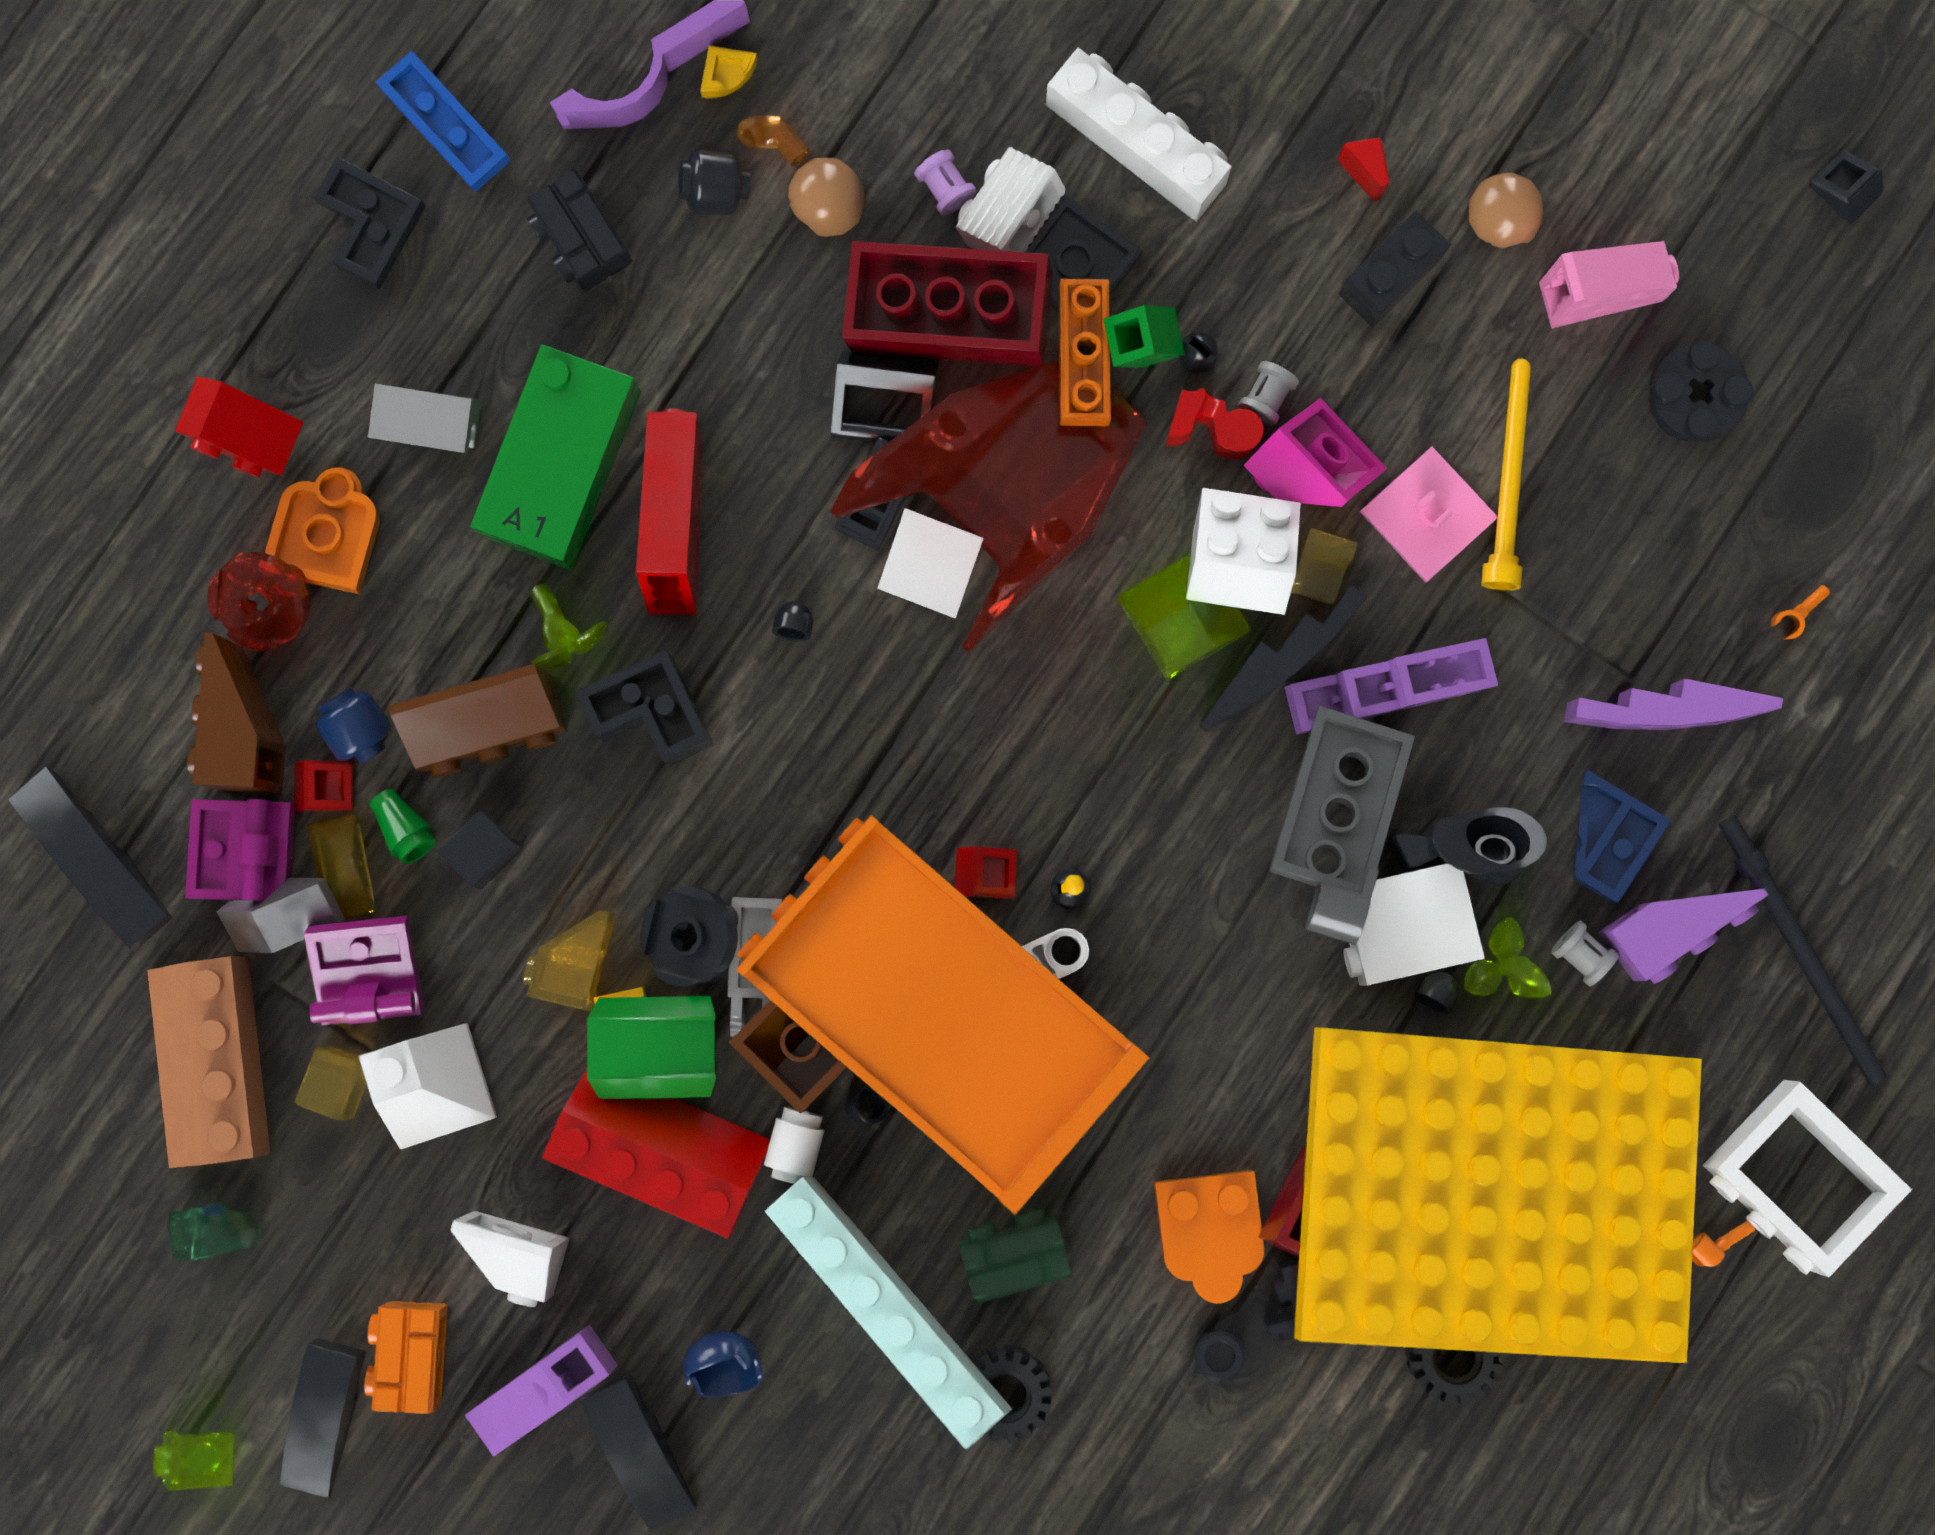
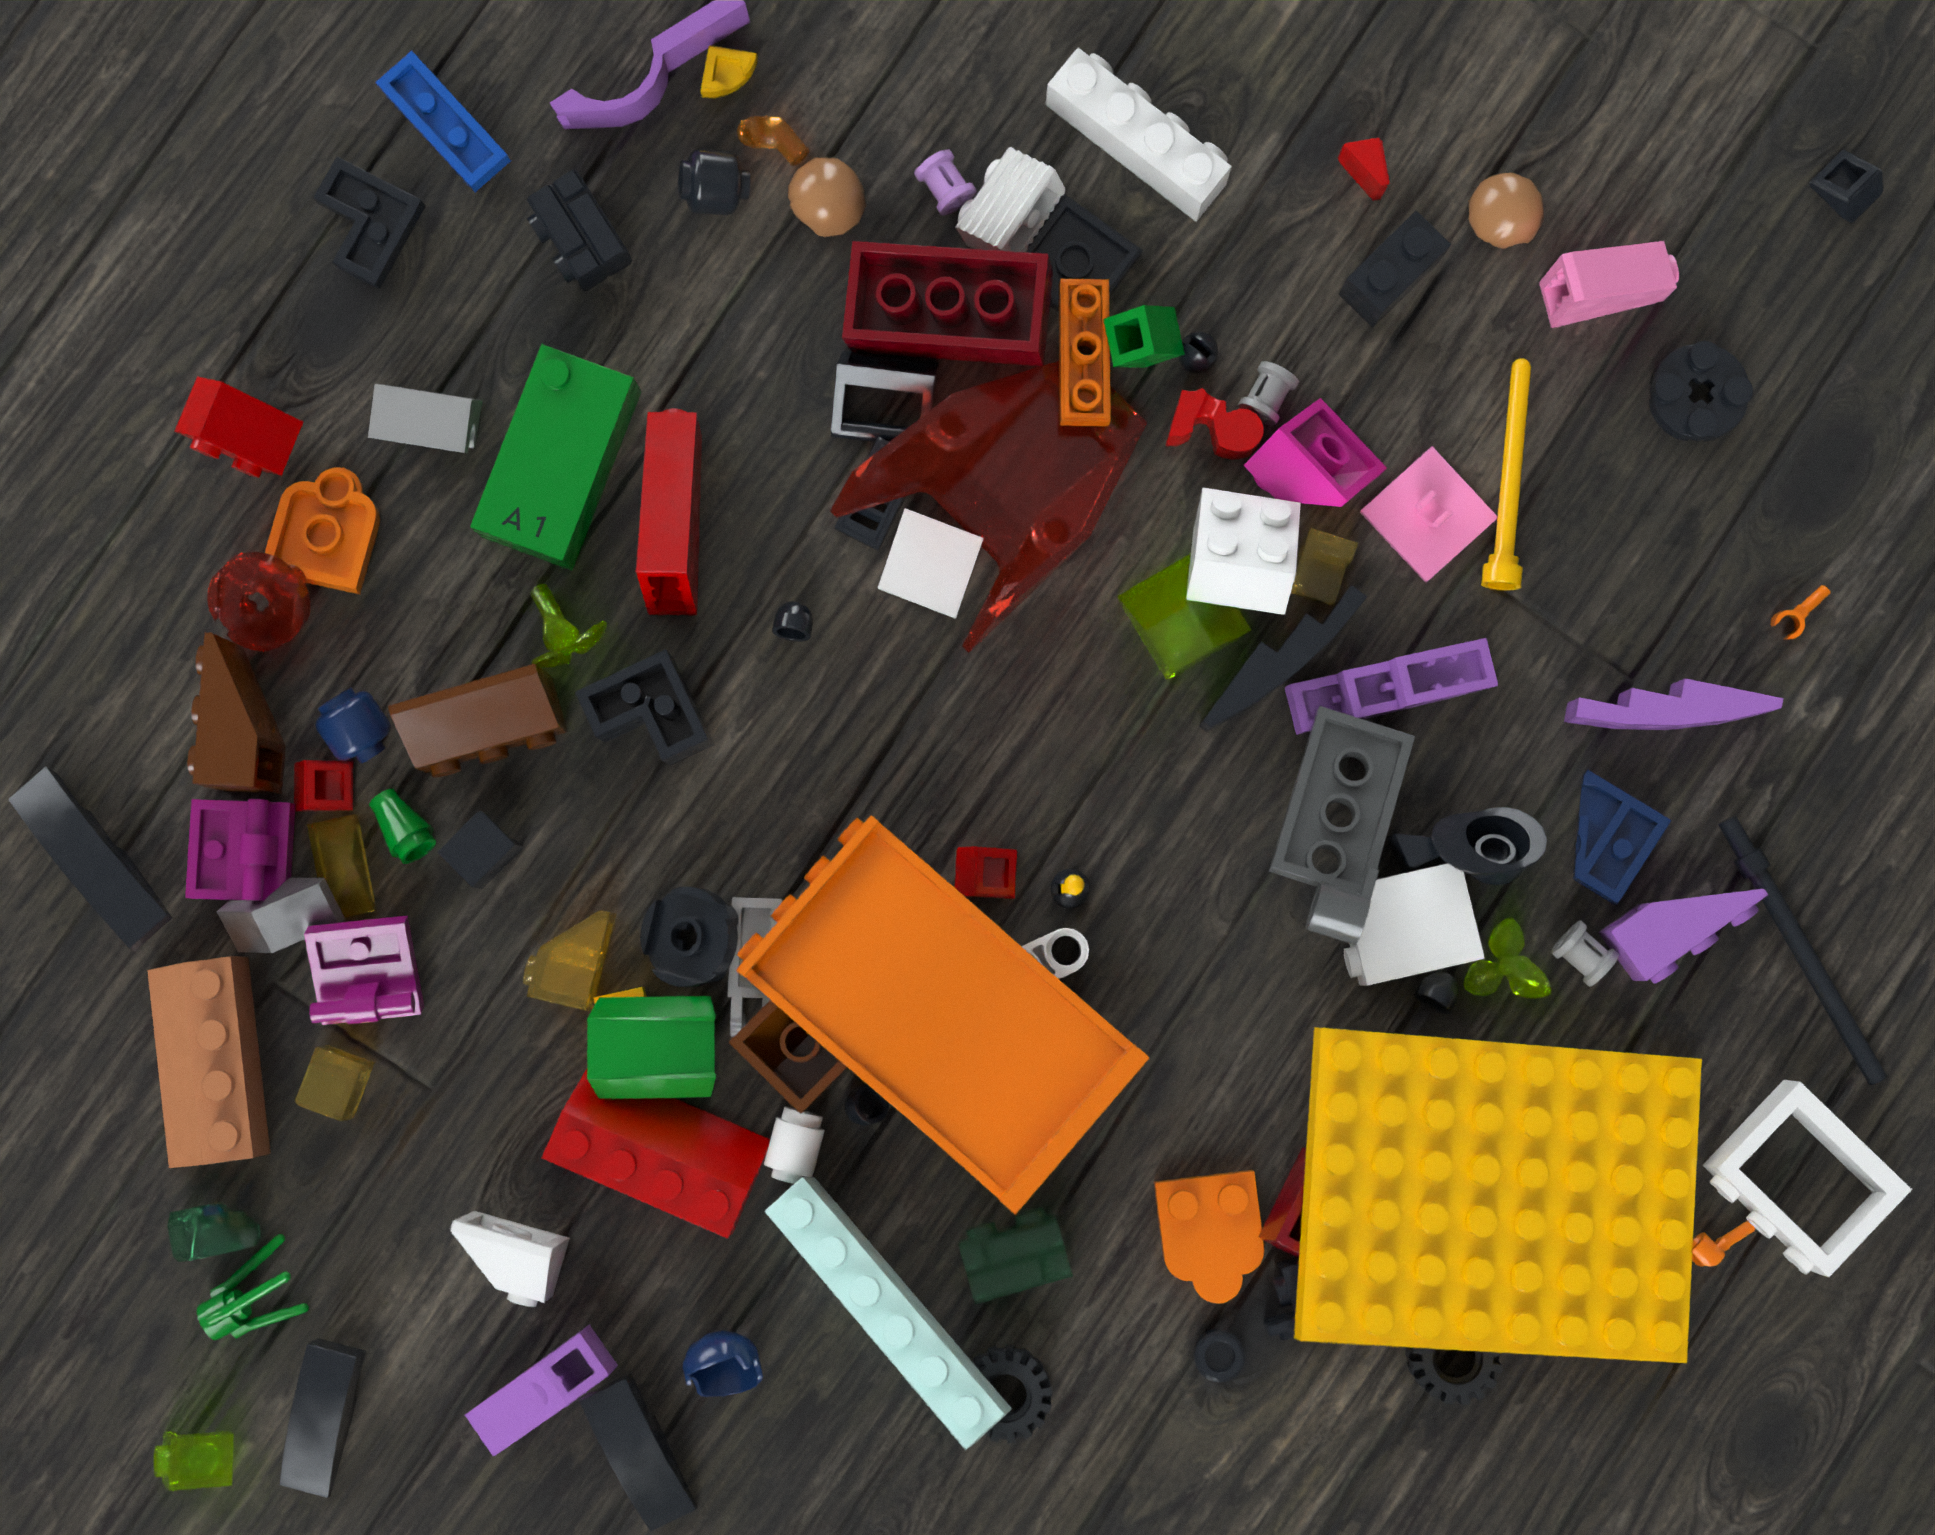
(228, 1309): none -> green plant
(407, 1357): orange brick -> none
(428, 1085): white slope -> none

